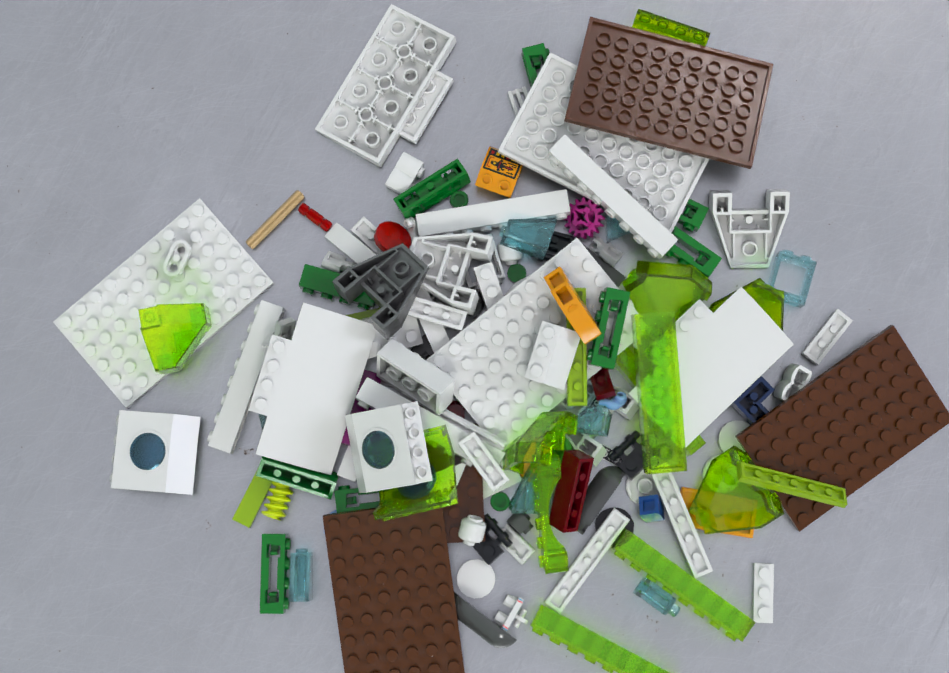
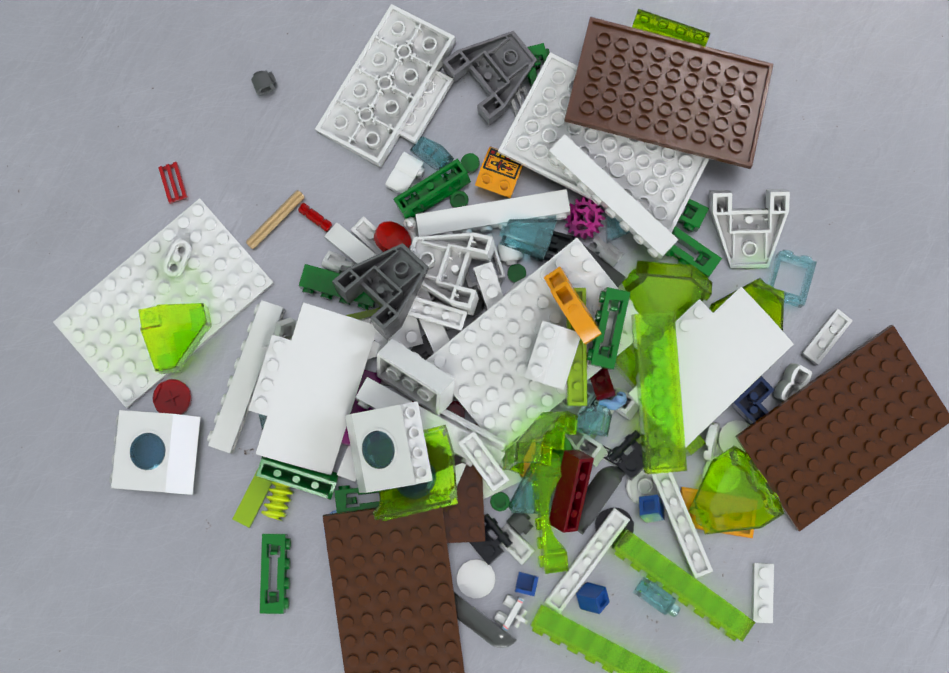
(168, 167): none -> red tile
(172, 397): none -> red tile
(263, 82): none -> dark grey plate
(301, 576): clear light blue slope -> none
(431, 153): none -> clear light blue slope
(470, 162): none -> green tile
(472, 530): white head -> none
(498, 67): none -> flat silver wedge
(526, 584): none -> blue panel
(592, 598): none -> blue panel
(711, 441): none -> white tile
(791, 484): lime tile -> none

